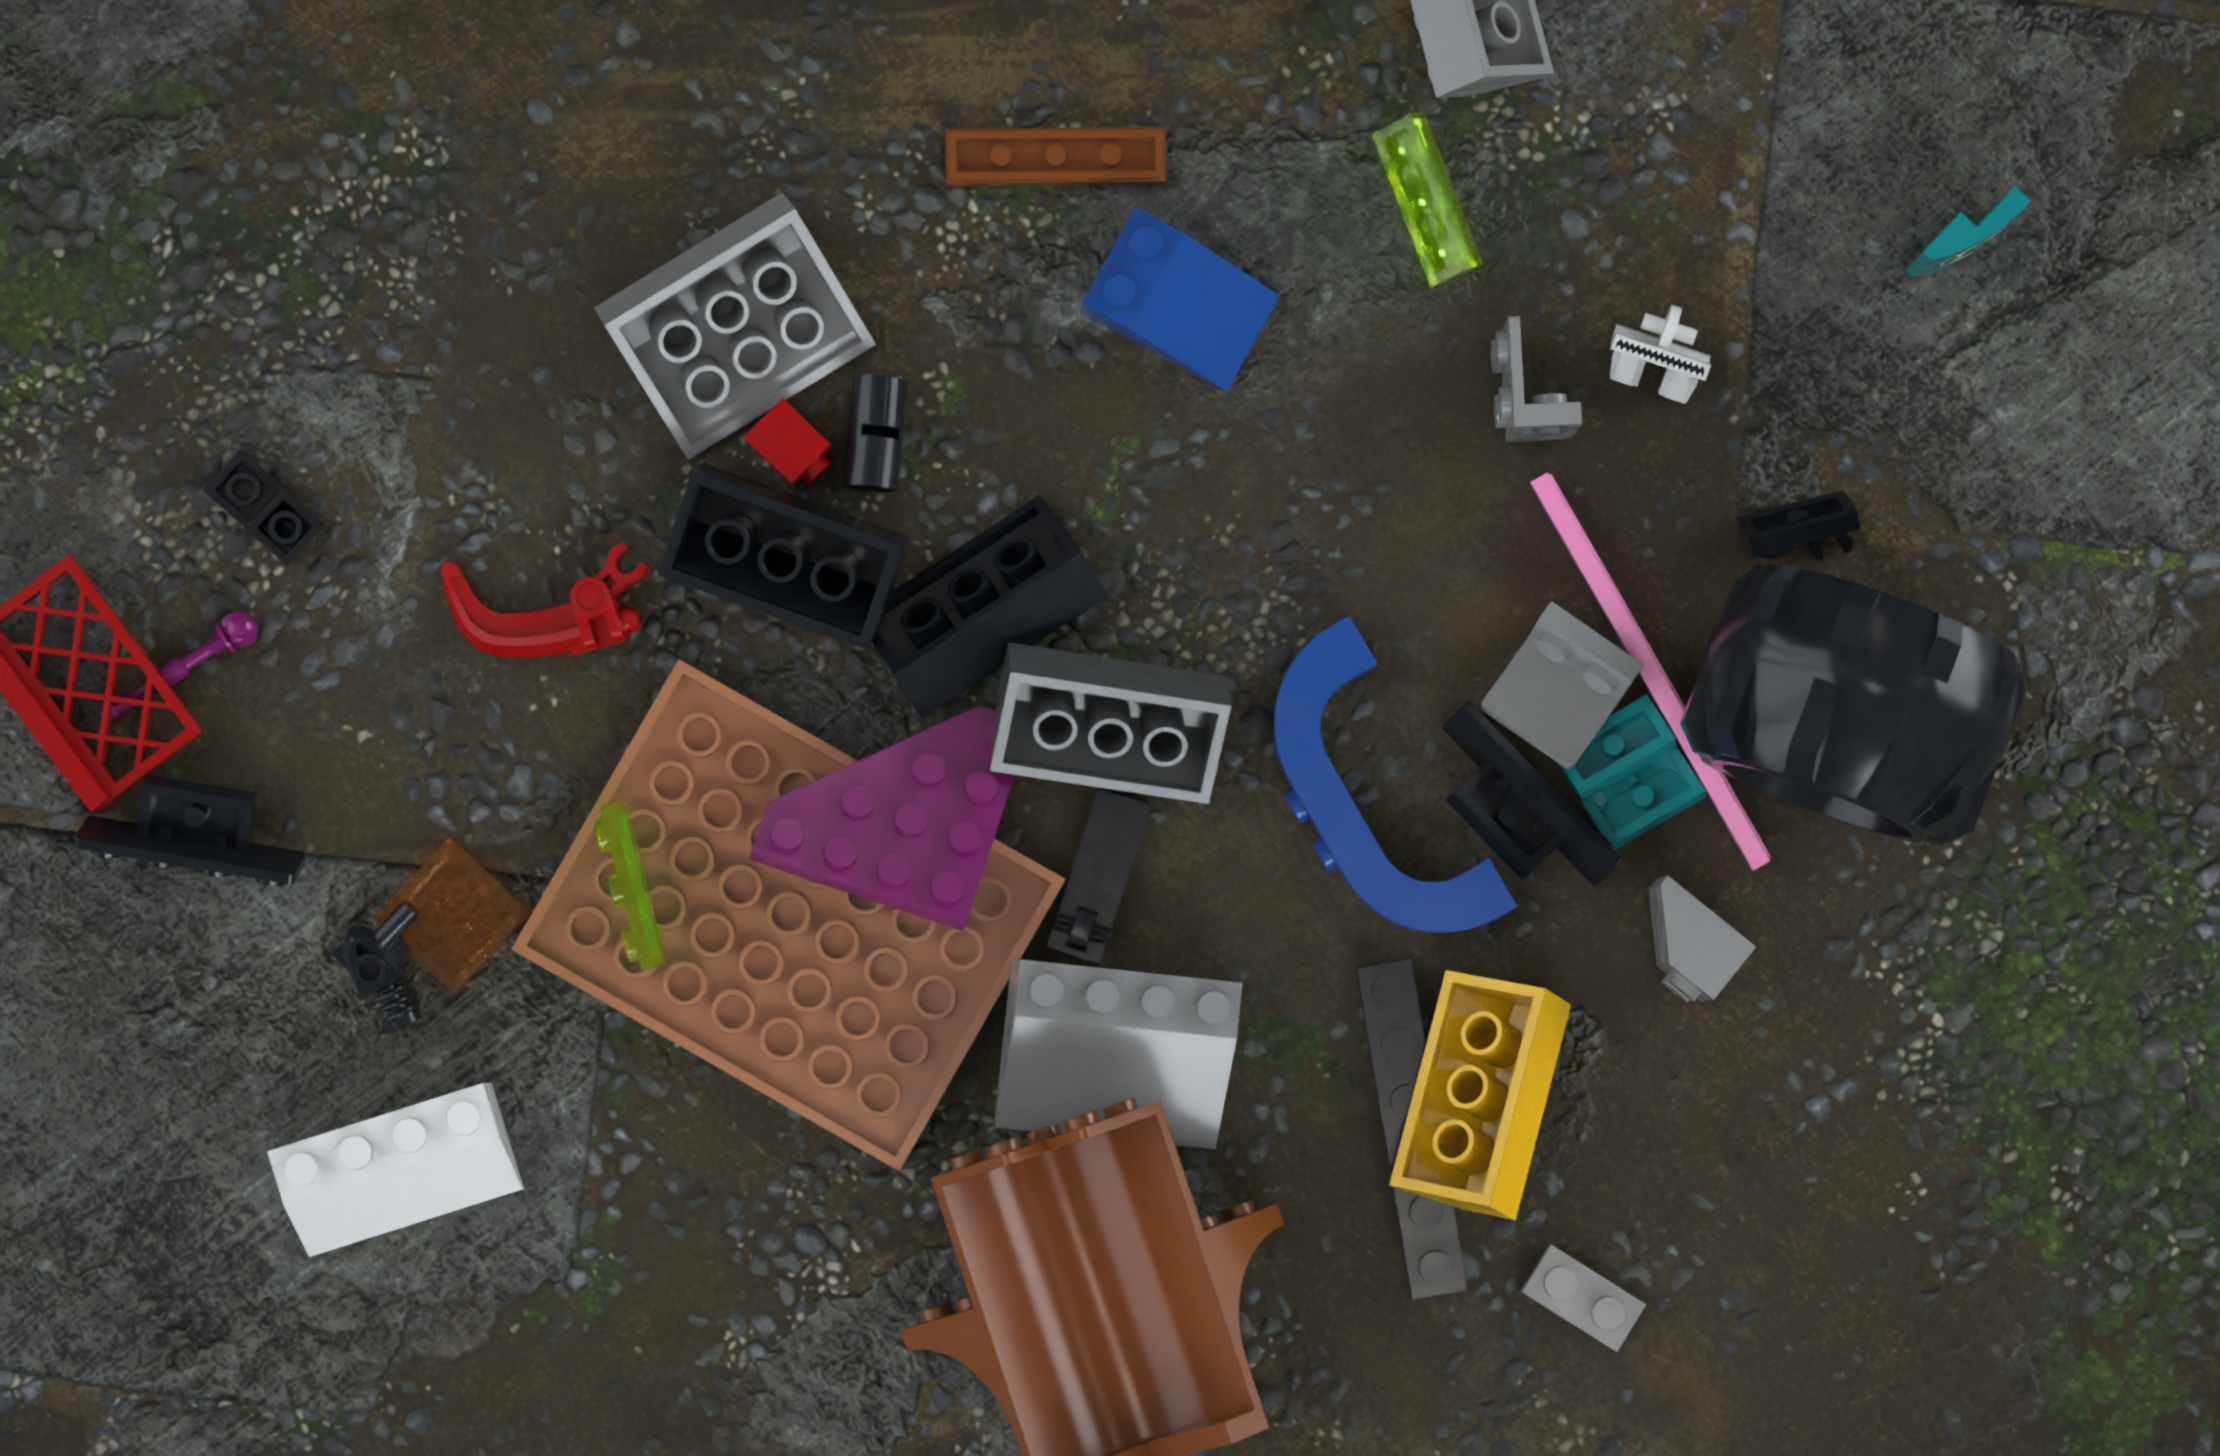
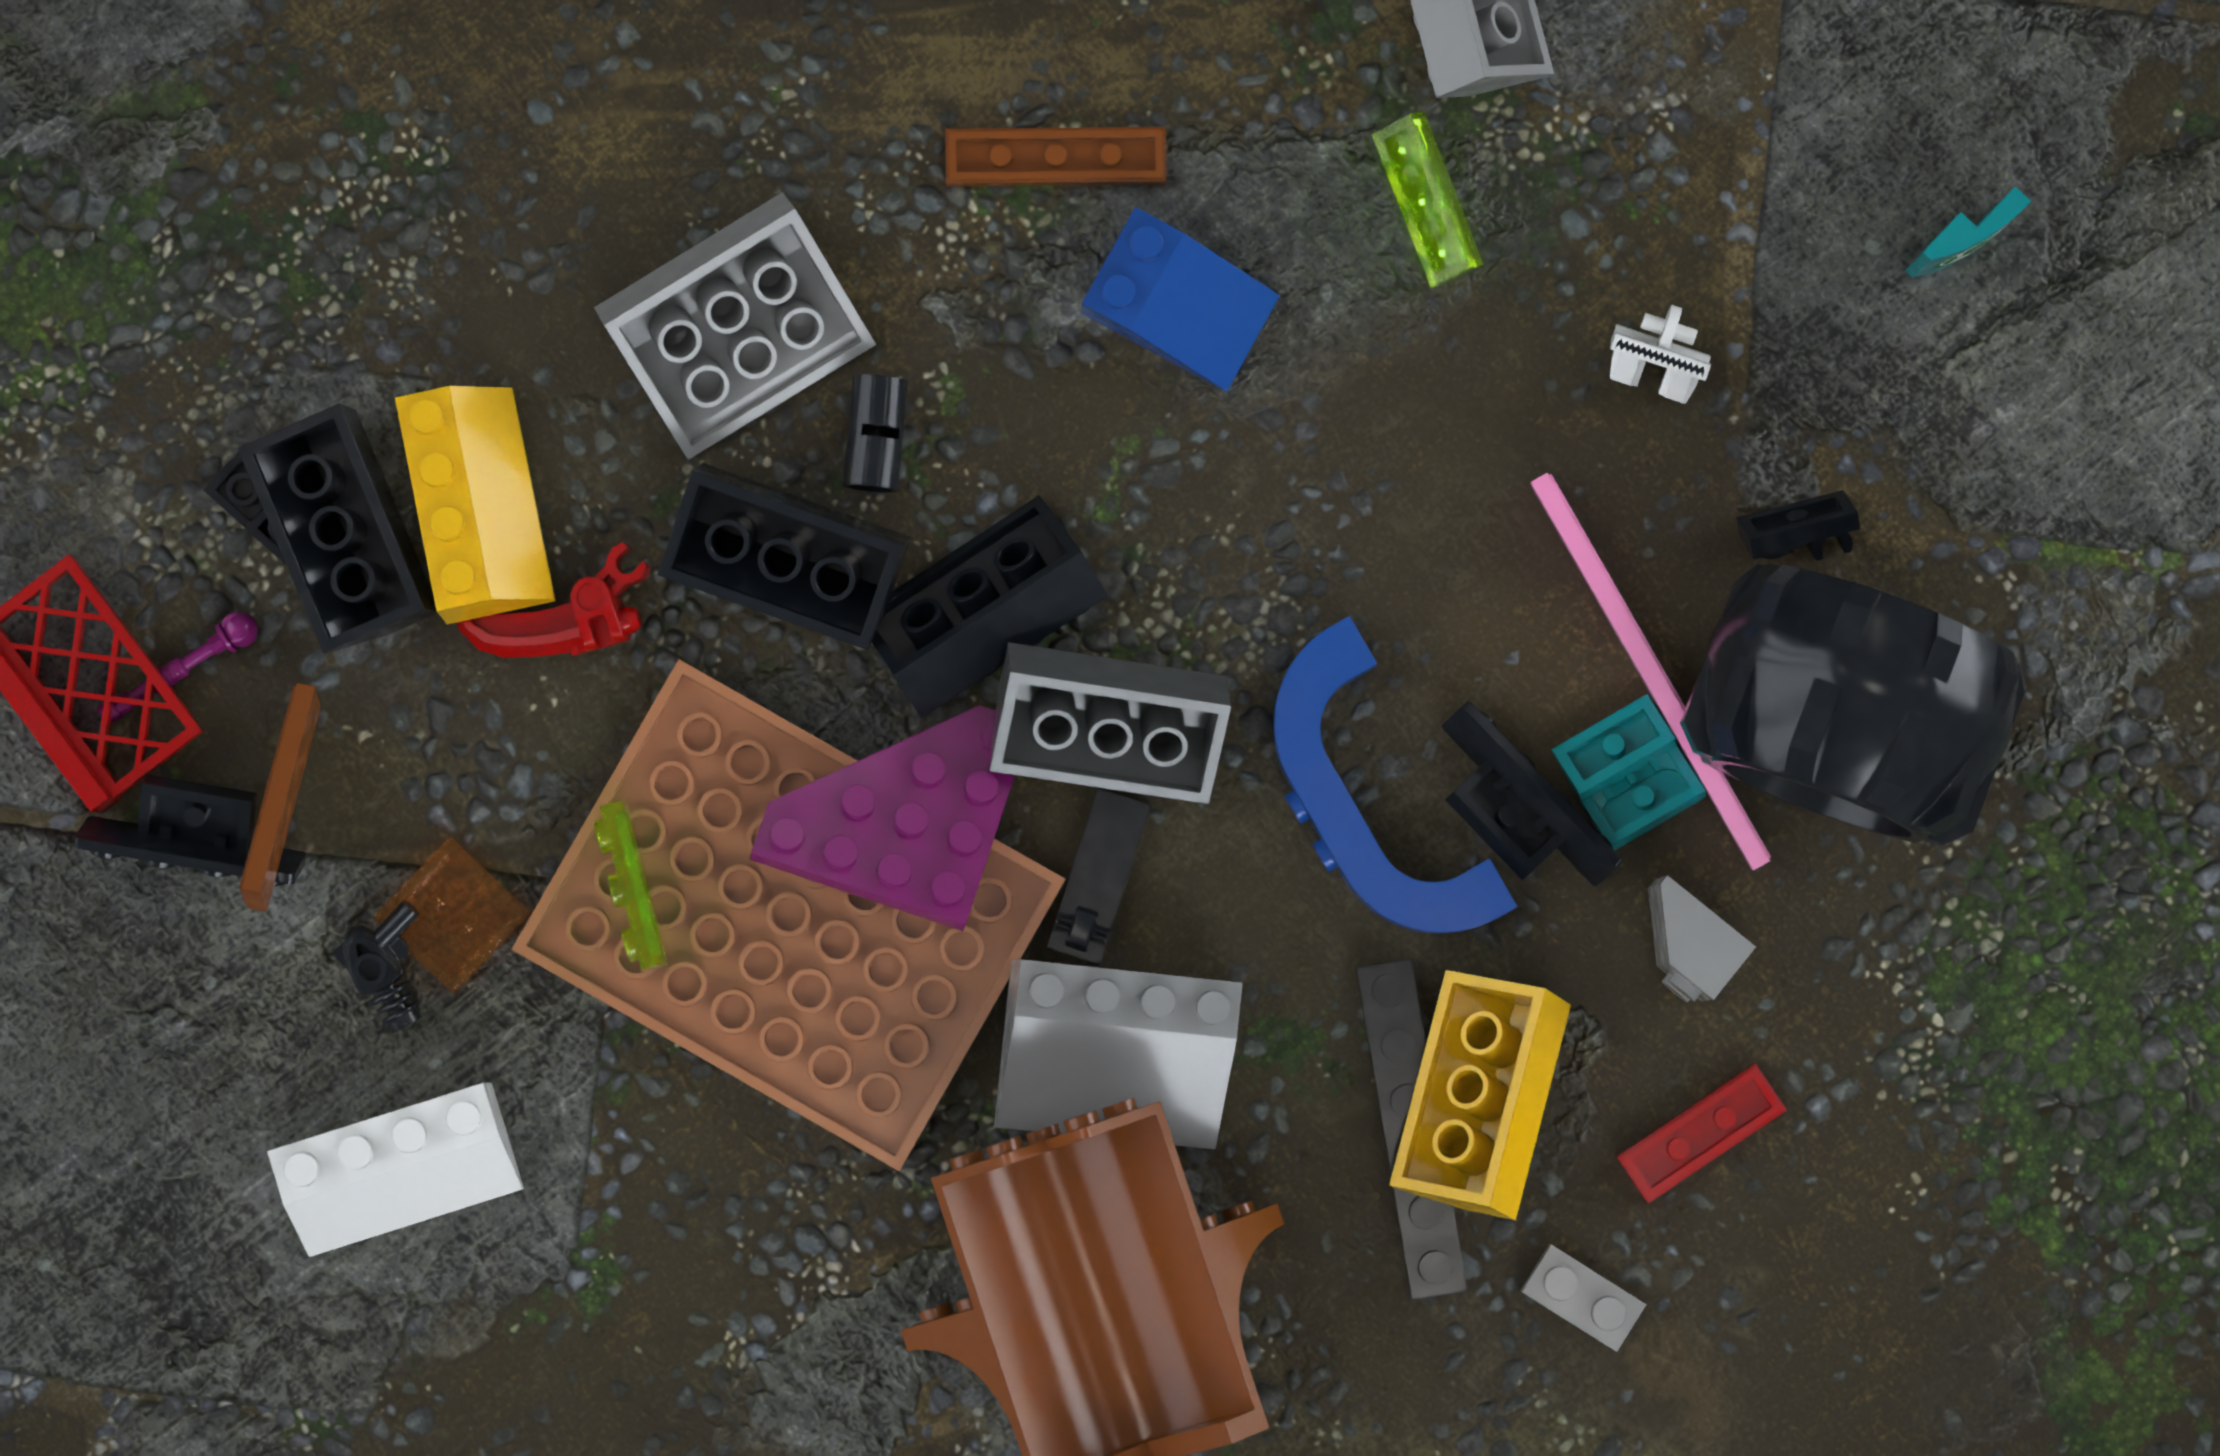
(280, 797): none -> dark orange tile
(338, 529): none -> black slope
(474, 501): none -> yellow slope
(790, 445): red brick -> none
(1549, 414): light grey bracket -> none
(1561, 686): light grey bracket -> none
(1701, 1133): none -> red tile

